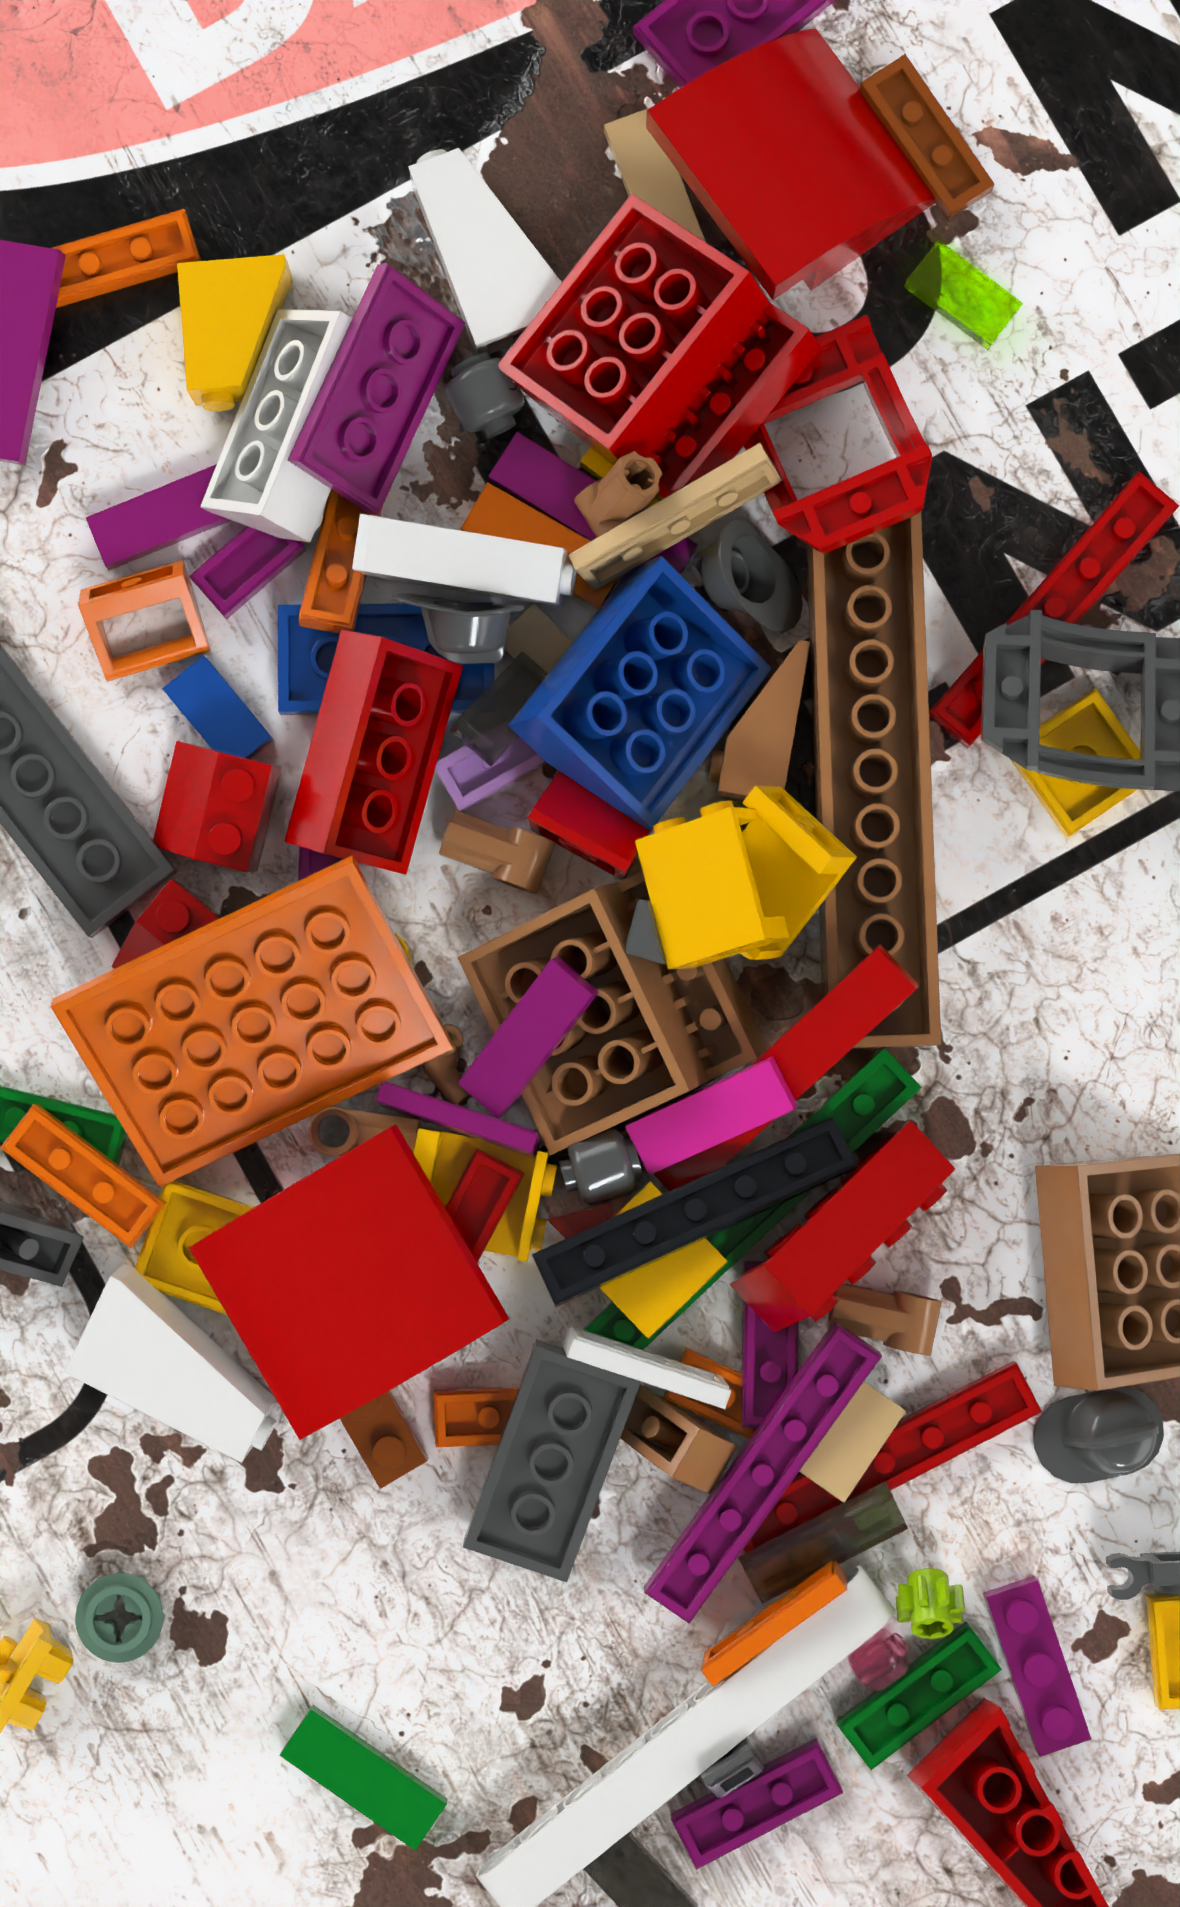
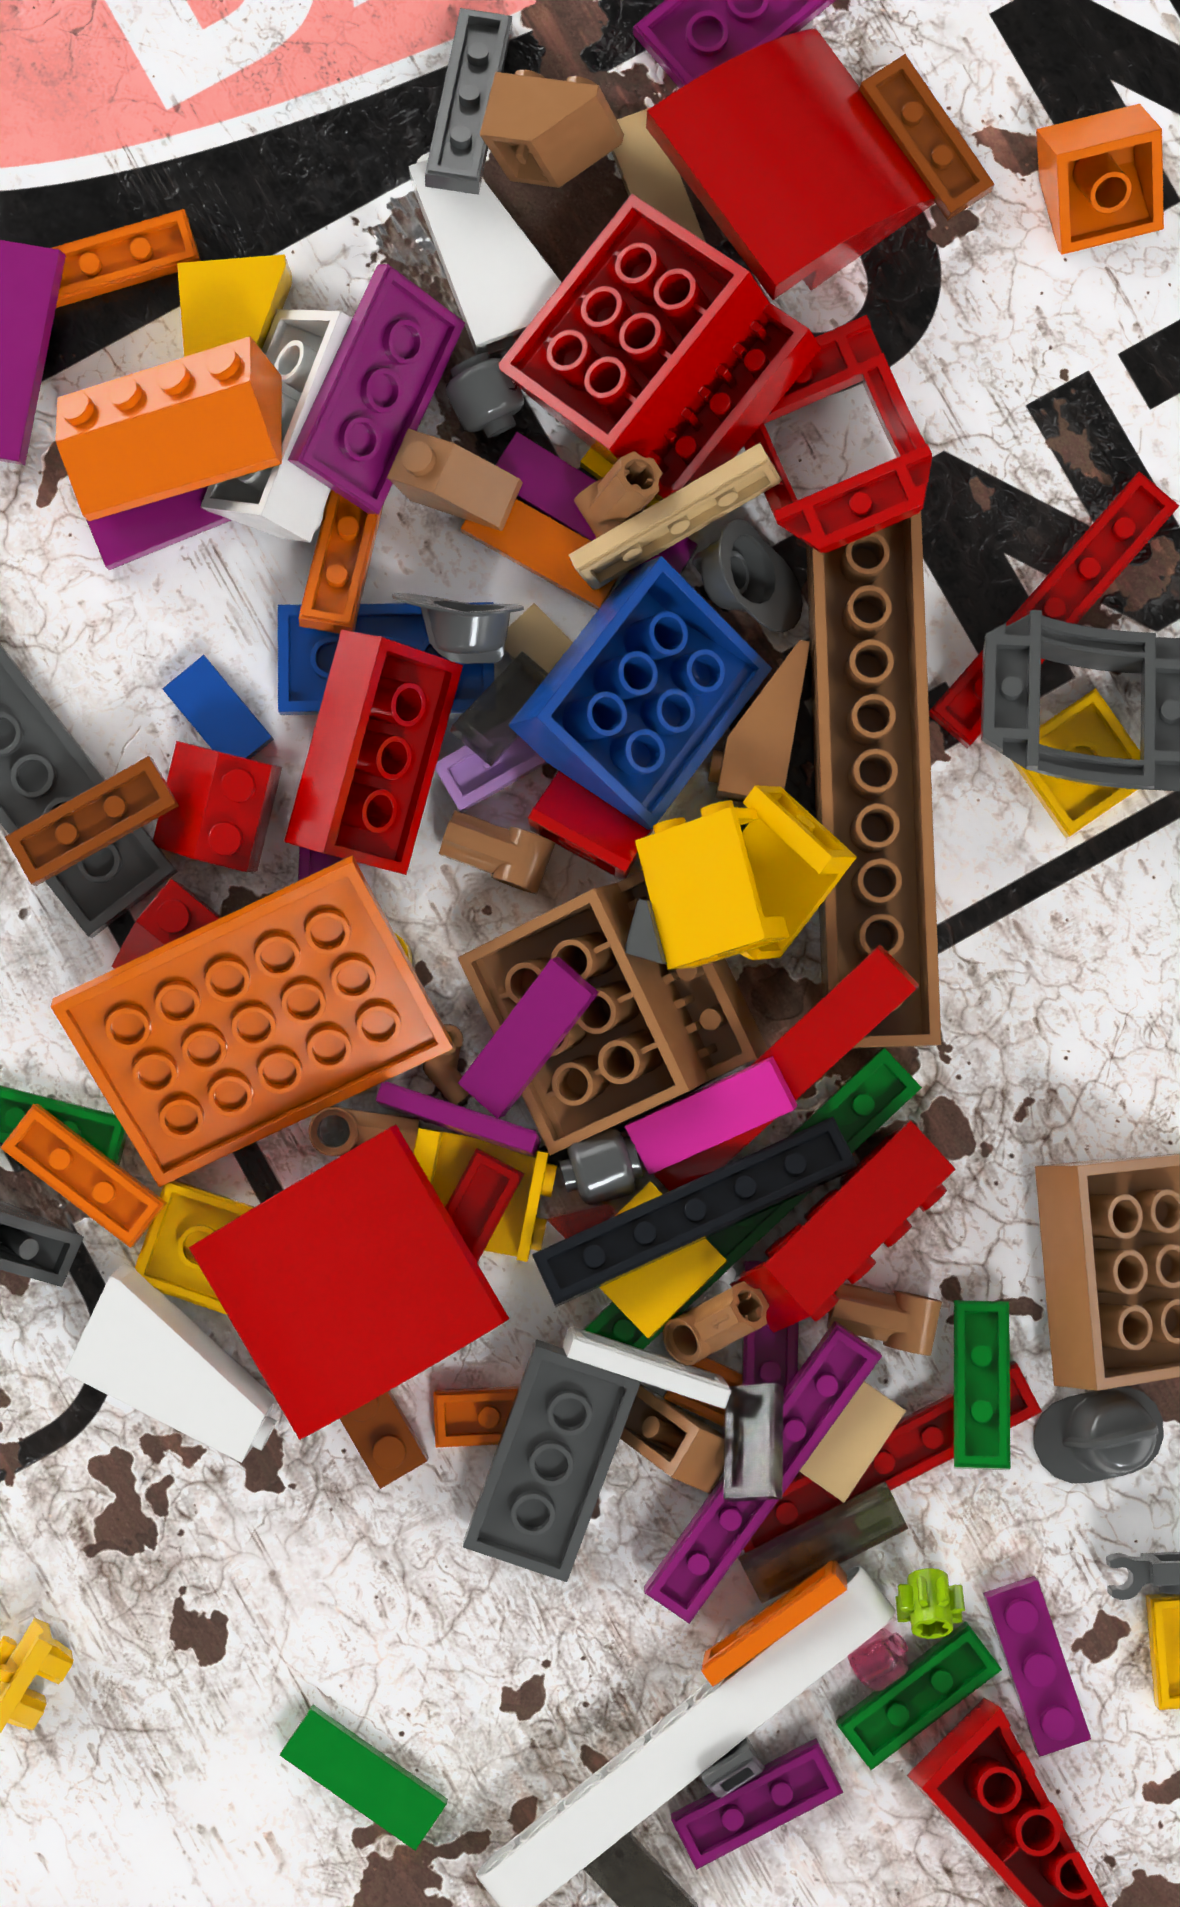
(91, 821): none -> dark orange plate
(101, 1634): sand green gear -> none
(136, 593): orange tile -> none
(171, 428): none -> orange slope
(244, 568): magenta tile -> none
(453, 480): none -> medium nougat slope
(457, 148): none -> tile
(462, 561): white slope -> none
(547, 127): none -> medium nougat slope
(715, 1324): none -> medium nougat piece
(754, 1443): none -> clear smoke tile
(963, 294): clear neon green tile -> none
(981, 1385): none -> green tile
(1102, 177): none -> orange slope

